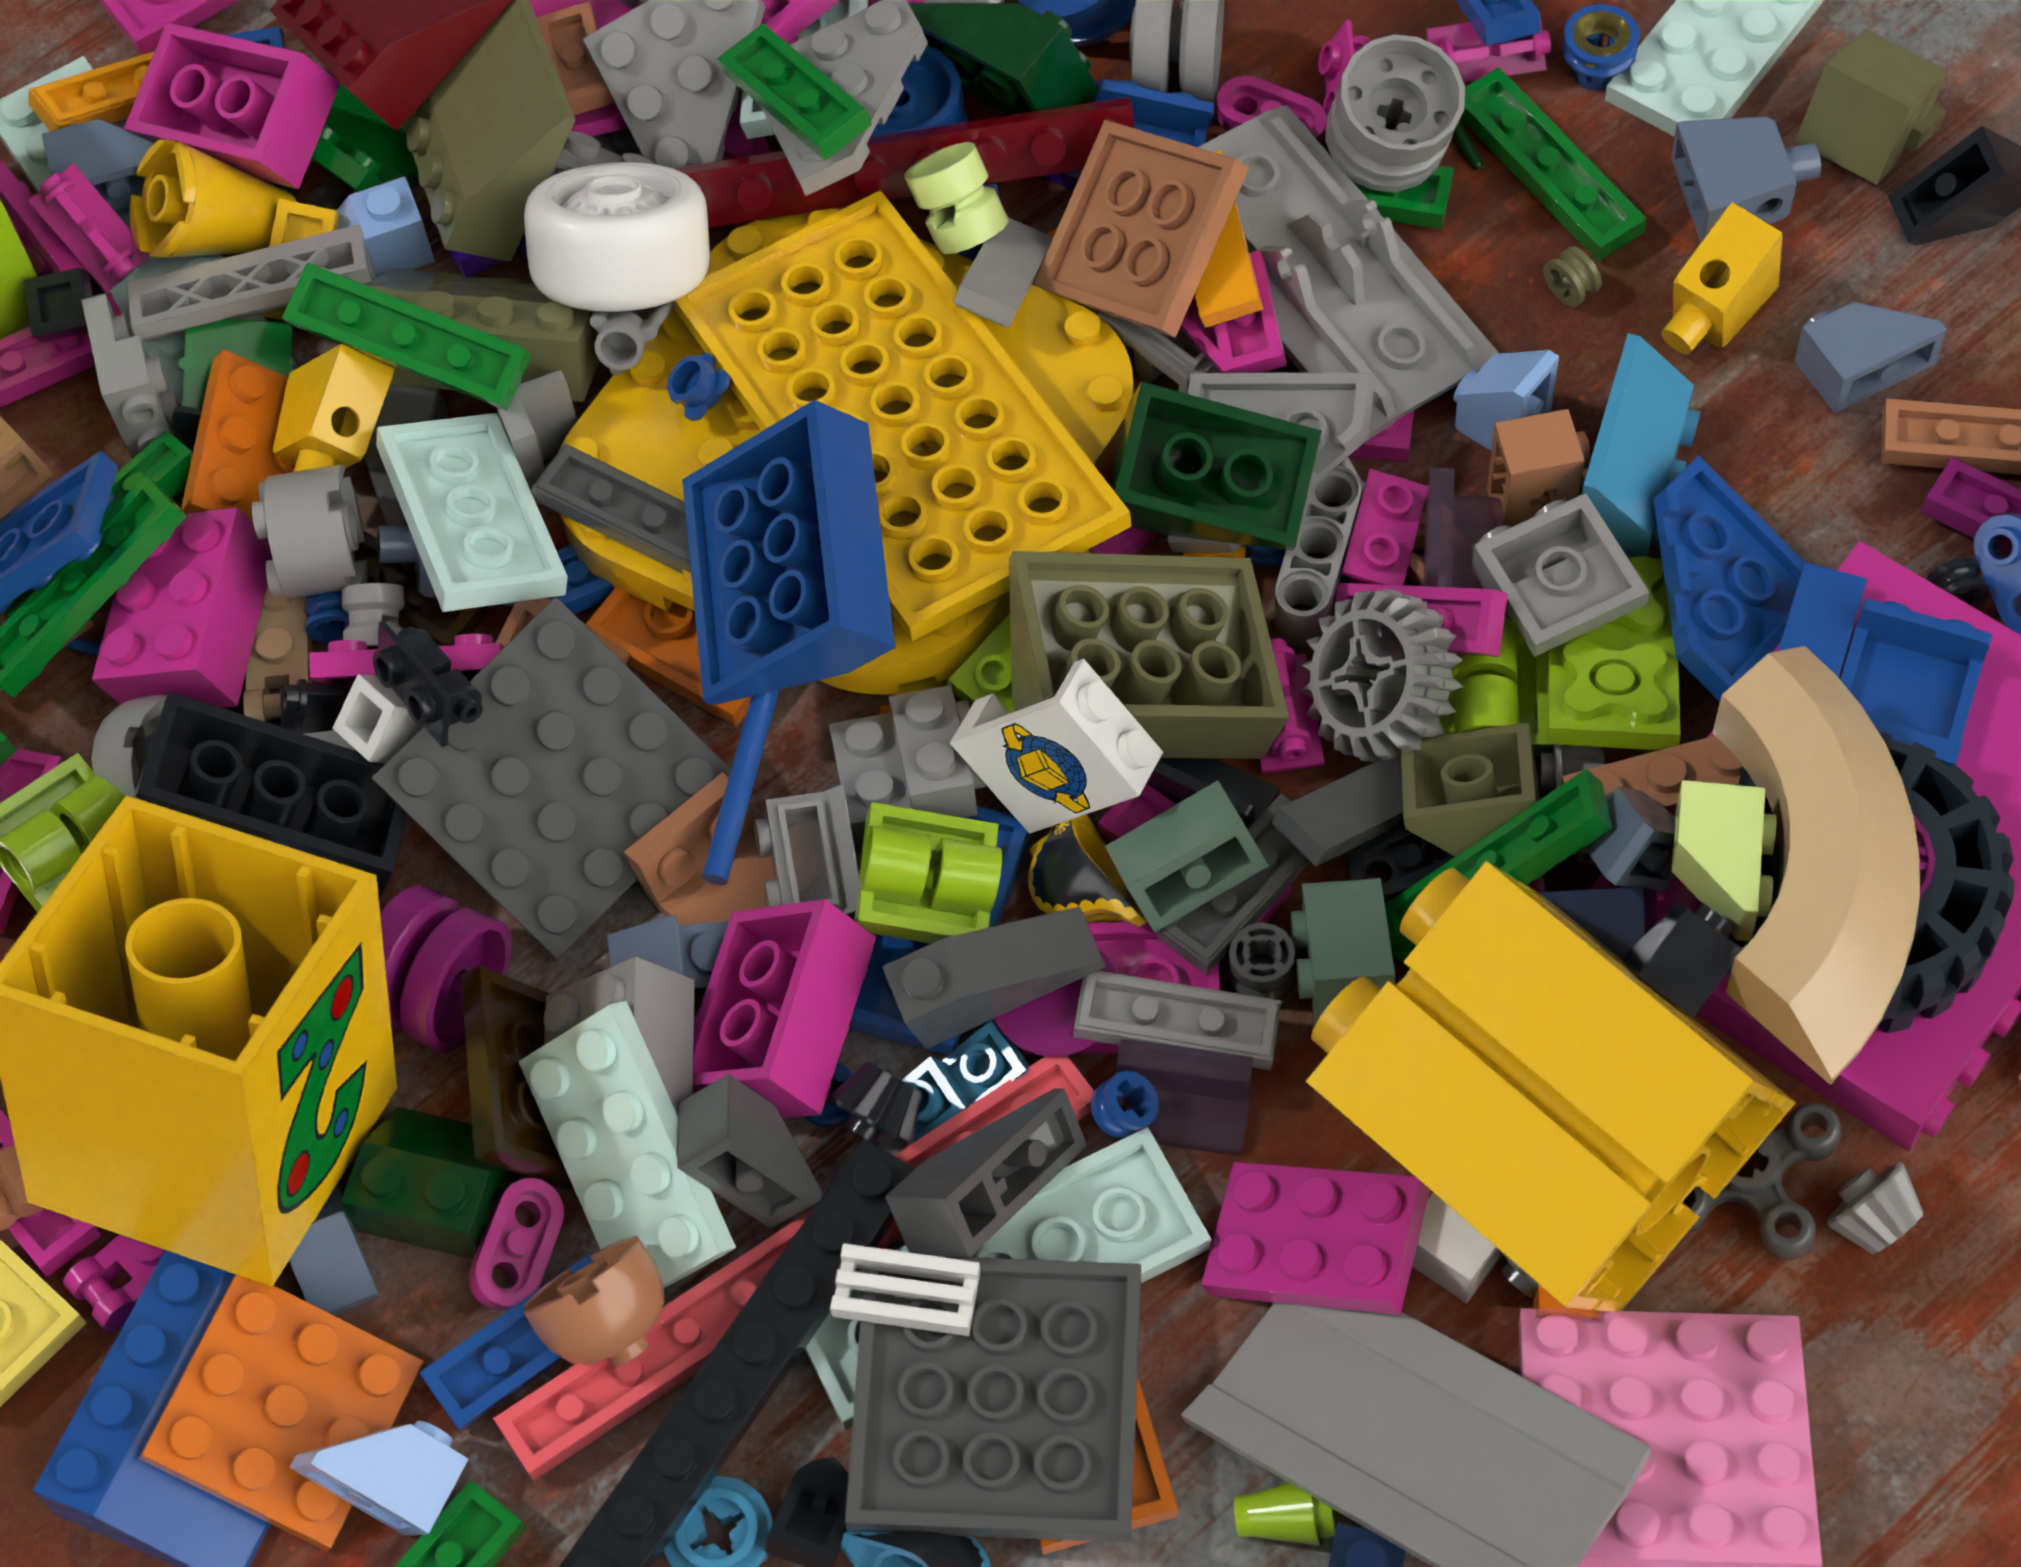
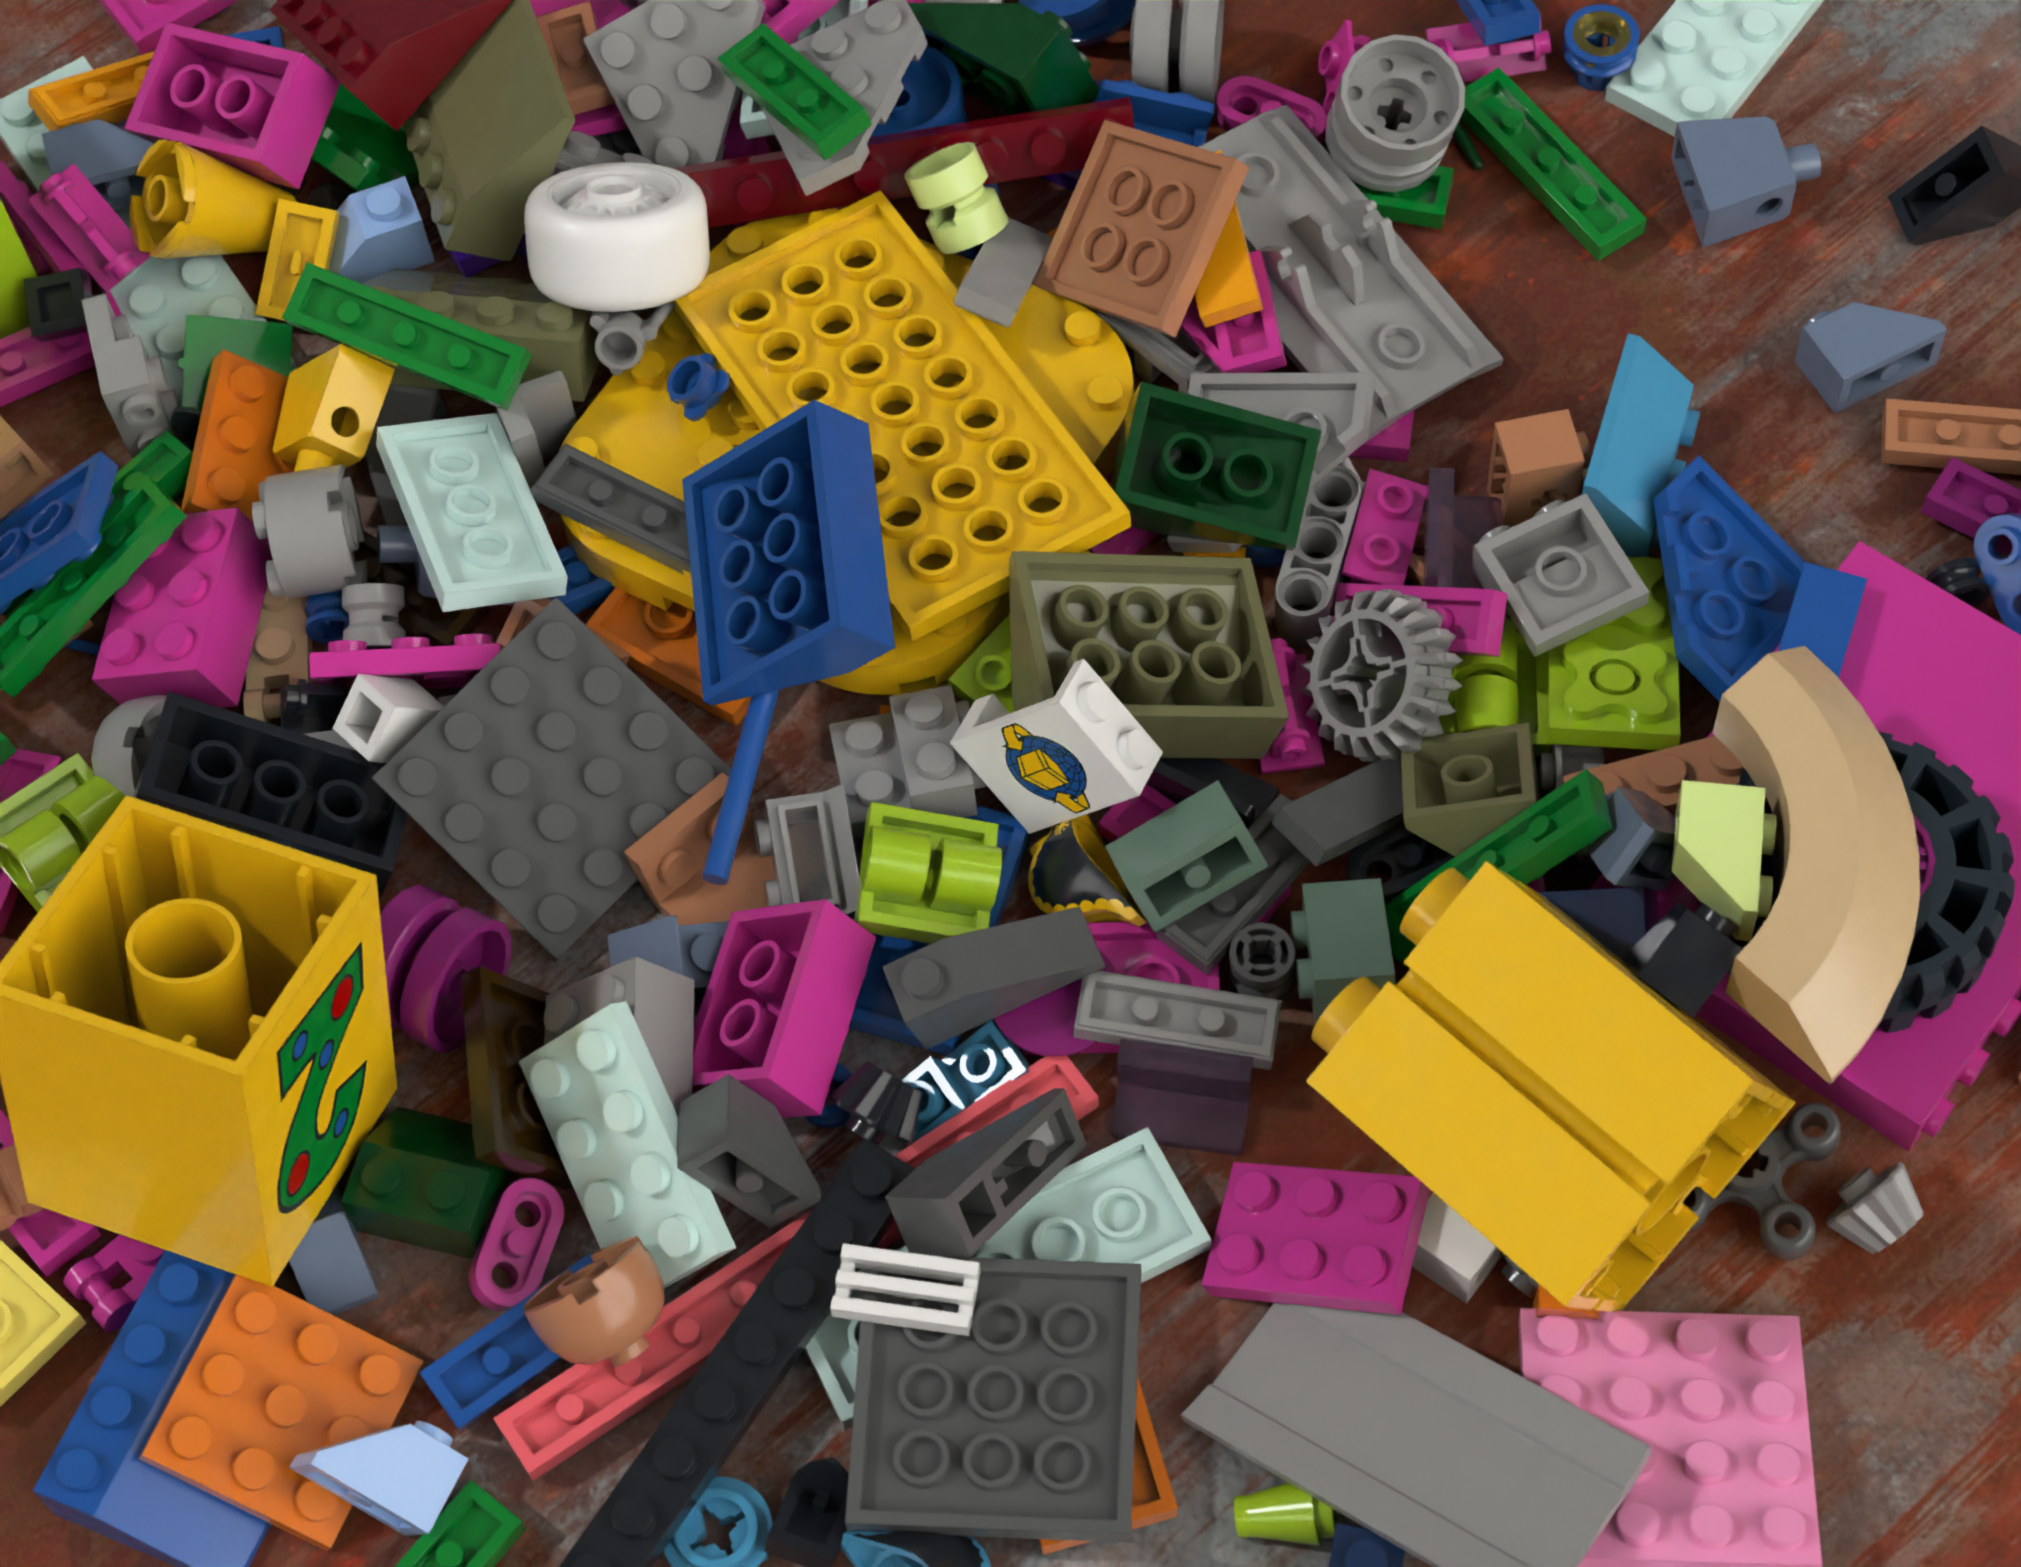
(241, 283): light grey fence -> none
(410, 668): black hinge -> none
(1108, 1112): blue bush -> none
(1505, 390): light blue slope -> none
(1572, 276): olive bush -> none
(1724, 281): yellow torso -> none
(1872, 106): olive plate -> none
(1915, 674): blue panel -> none

